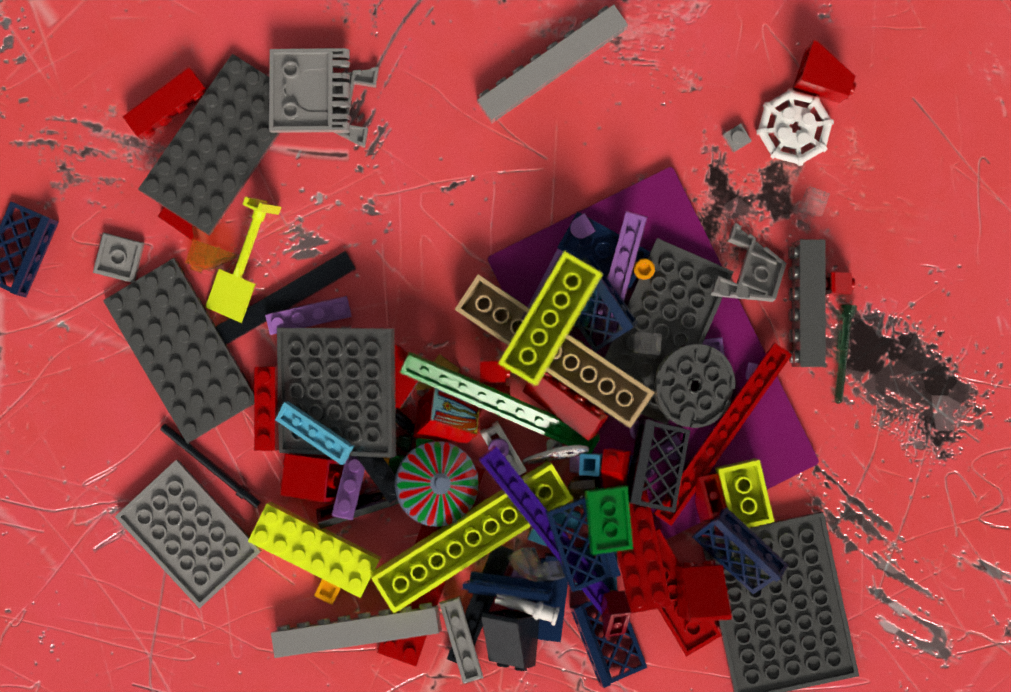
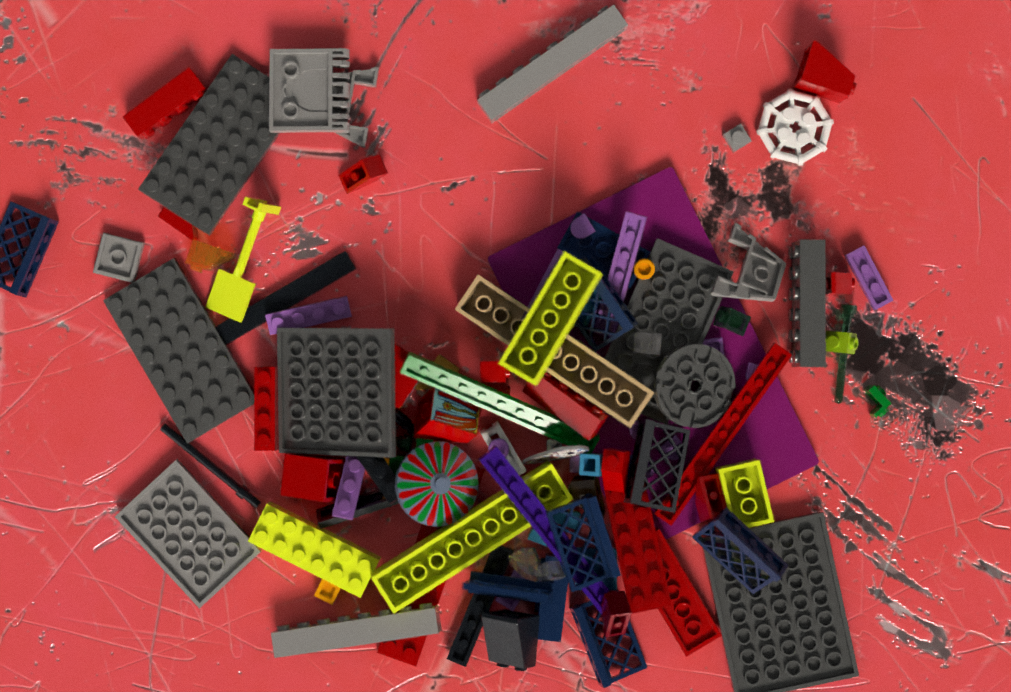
(314, 432): medium azure plate -> none
(363, 173): none -> red slope
(461, 639): light grey tile -> none
(537, 609): white pin -> none
(608, 519): green tile -> none
(702, 592): red slope -> none
(731, 320): none -> clear green bracket
(814, 201): clear panel -> none
(841, 342): none -> lime bracket
(868, 277): none -> medium lavender plate
(877, 394): none -> green bracket

